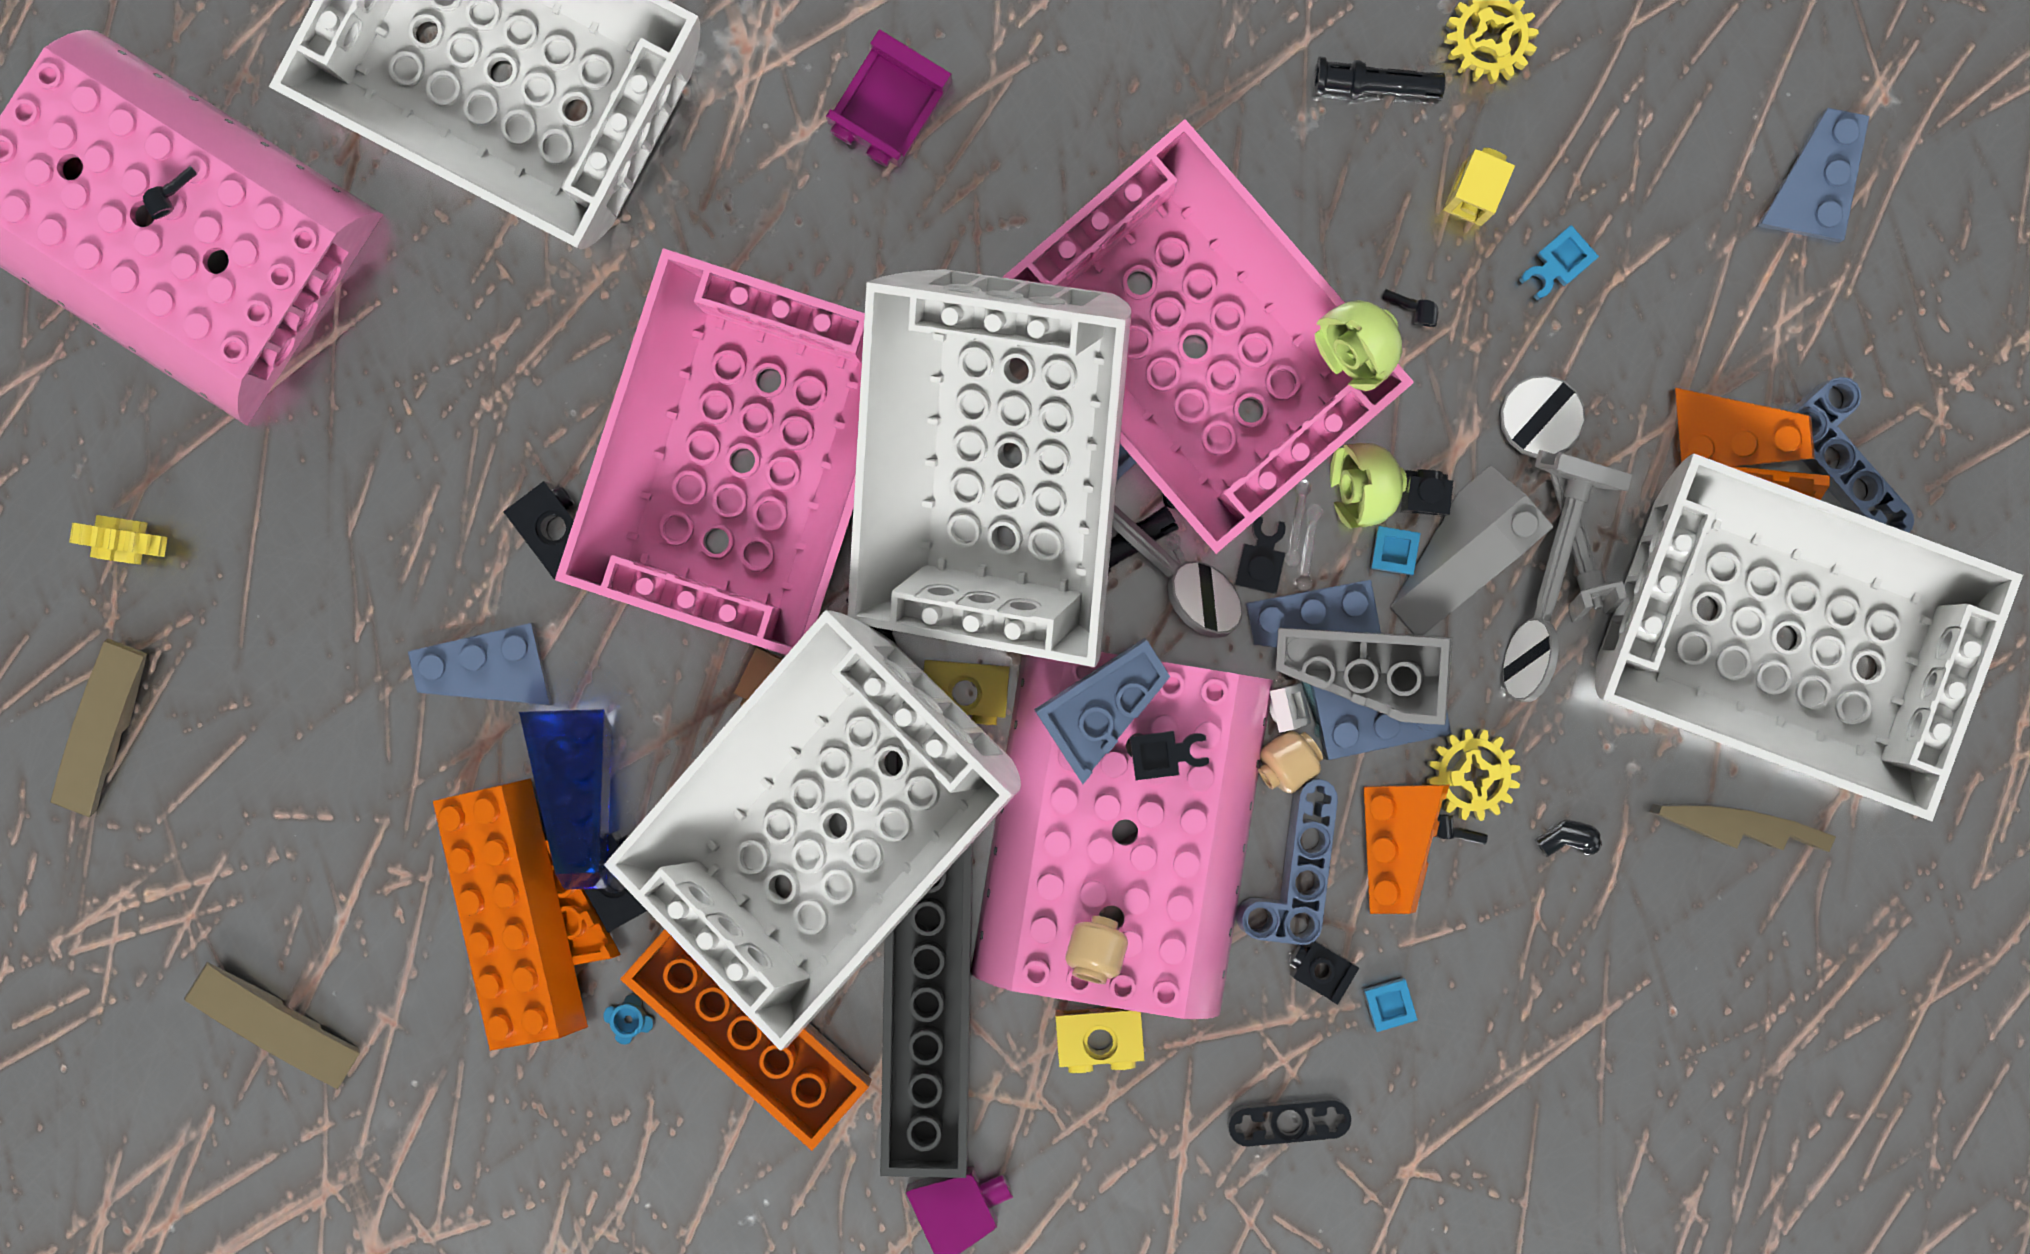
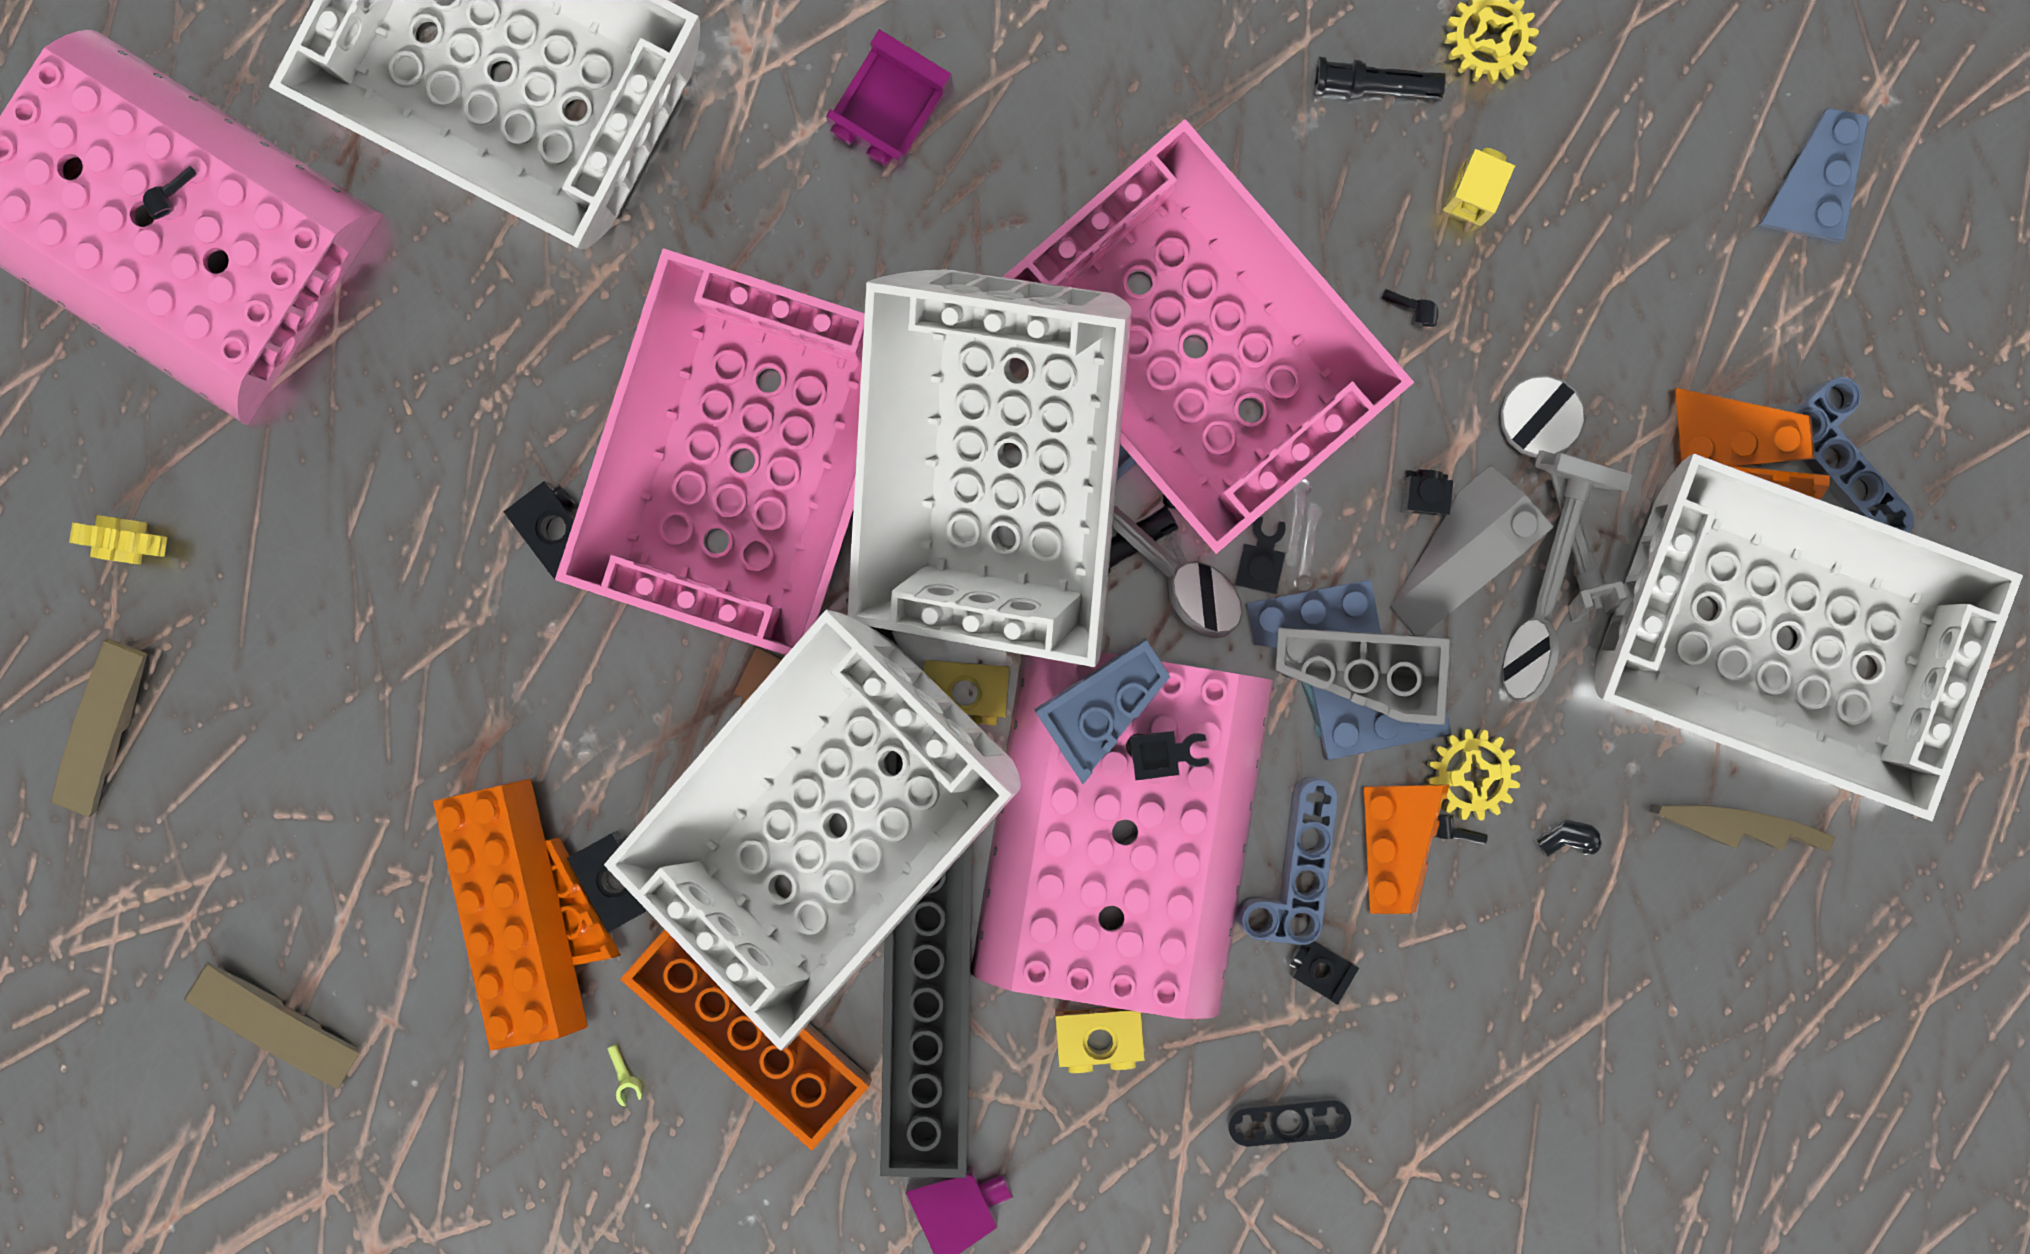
(485, 666): sand blue wing -> none
(572, 782): clear blue wedge -> none
(616, 1018): dark azure plate -> none
(623, 1076): none -> yellowish green hand
(1096, 950): tan head -> none
(1289, 707): white plate -> none
(1290, 761): tan head -> none
(1360, 342): yellowish green cylinder -> none
(1368, 484): yellowish green cylinder -> none
(1390, 1004): dark azure plate -> none
(1395, 550): dark azure plate -> none
(1562, 259): dark azure plate -> none

